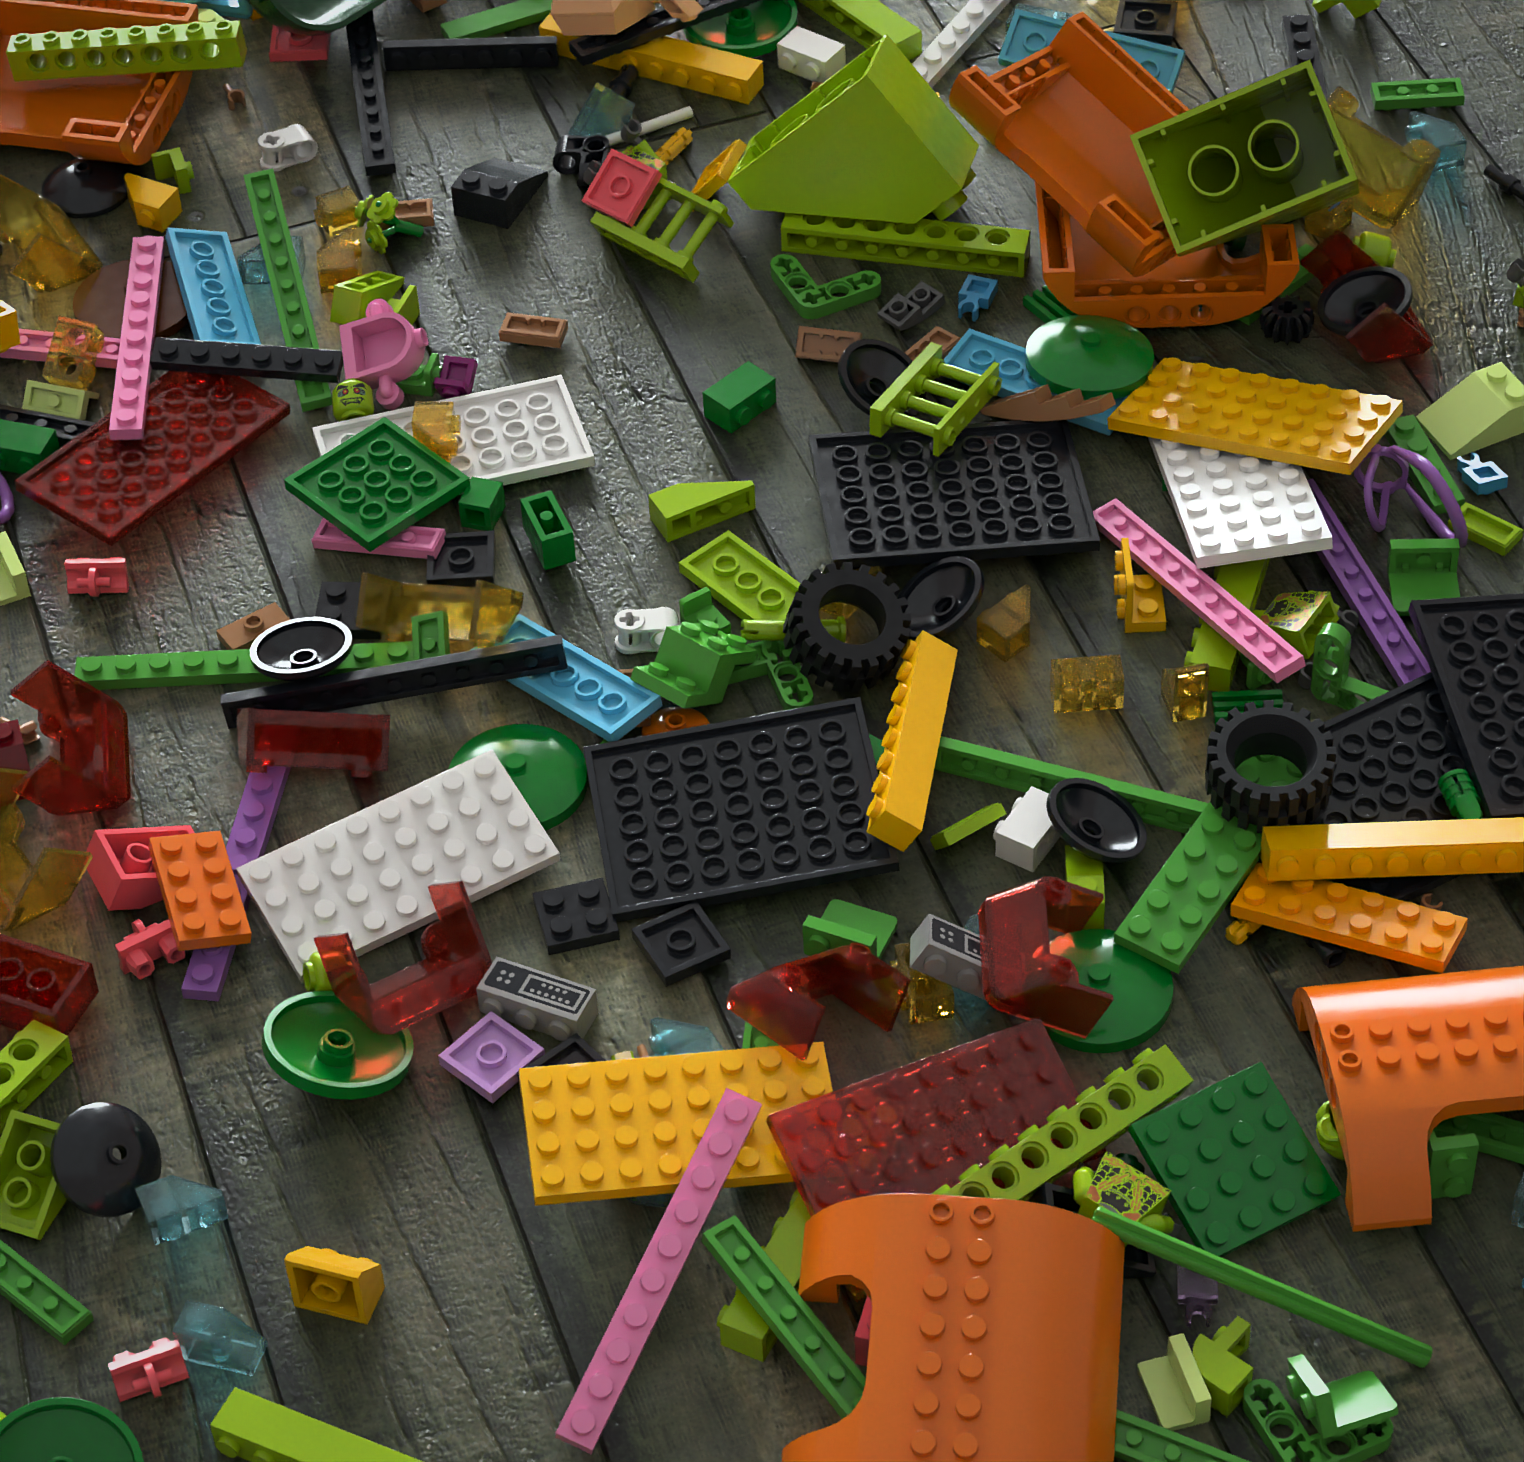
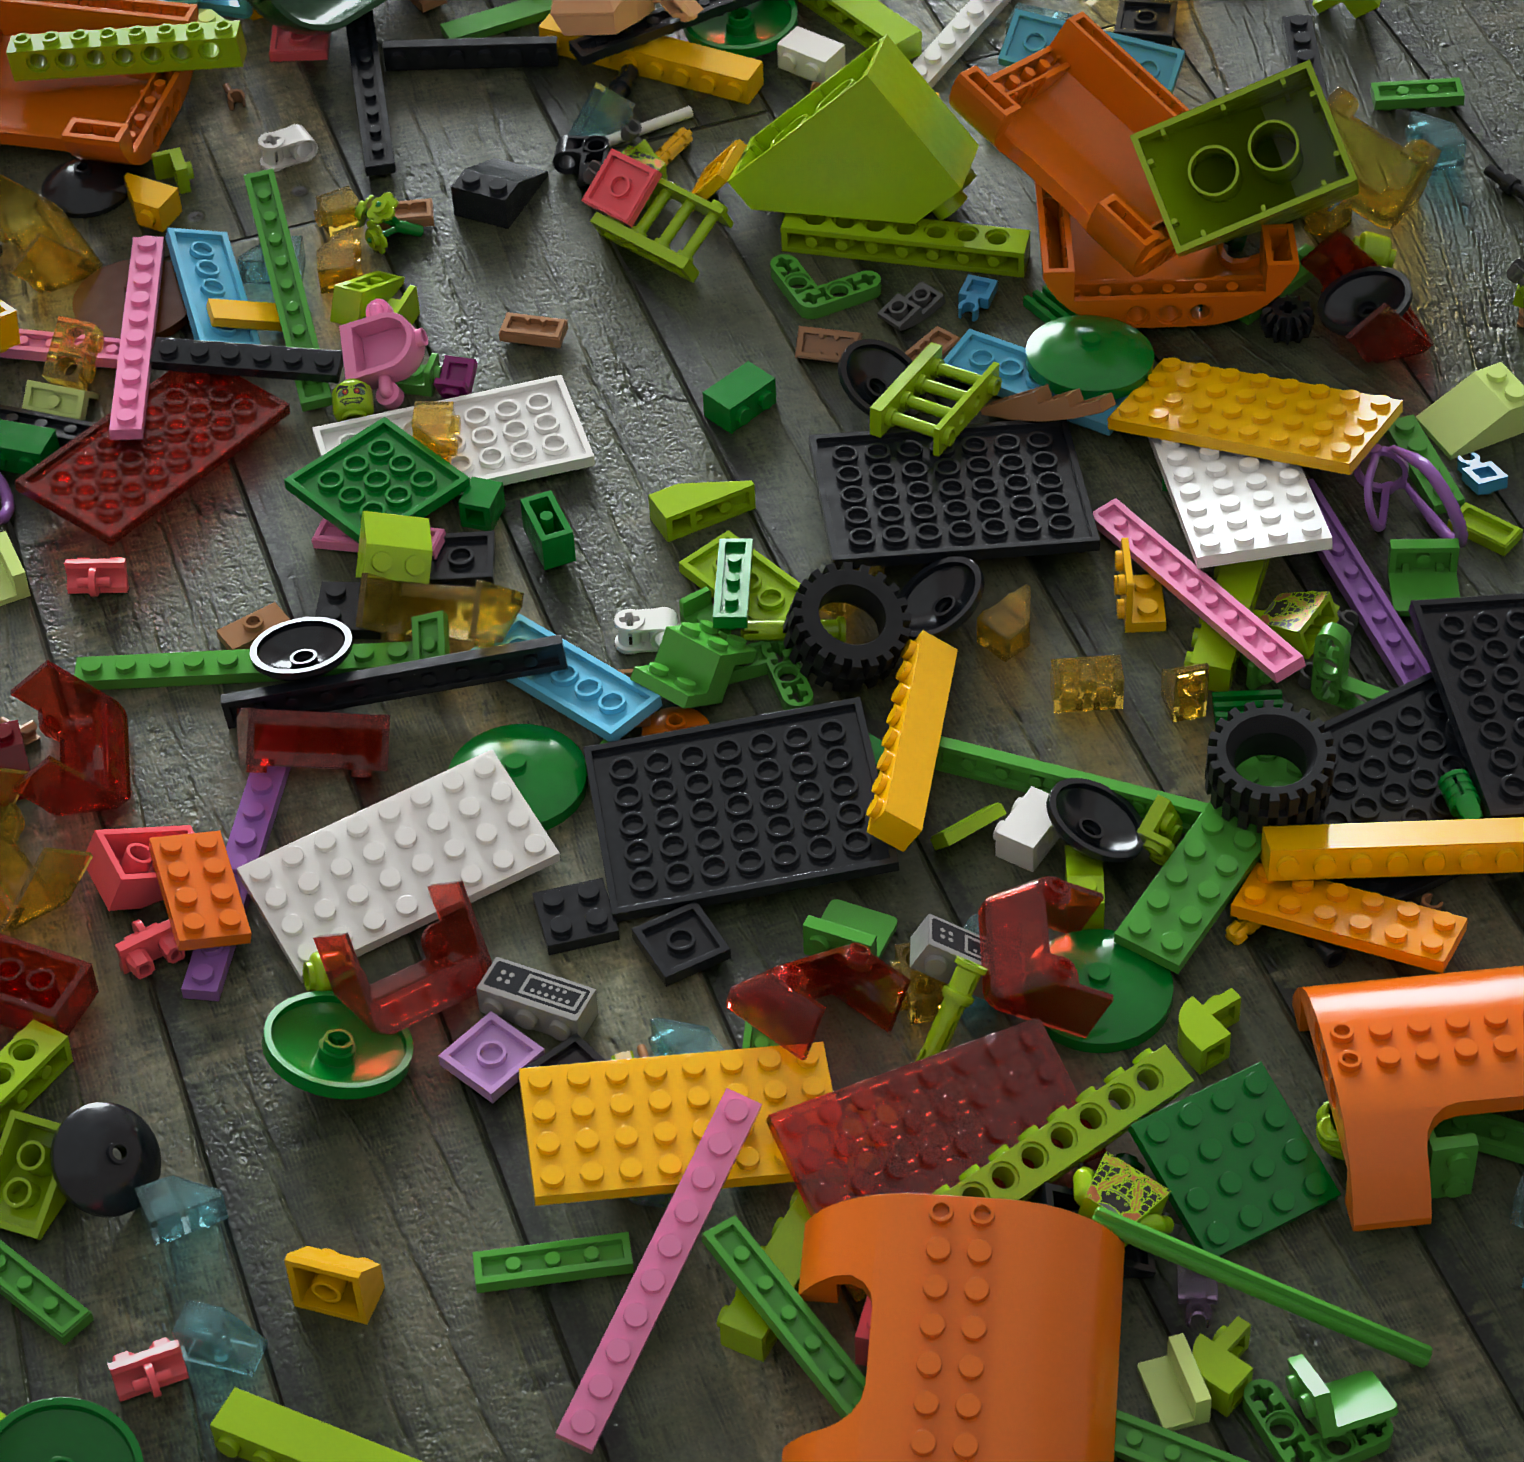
(243, 314): none -> yellow tile
(395, 547): none -> lime slope
(552, 1262): none -> bright green plate
(733, 583): none -> plate
(956, 998): none -> lime pin
(1160, 830): none -> lime bracket
(1203, 1029): none -> lime brick

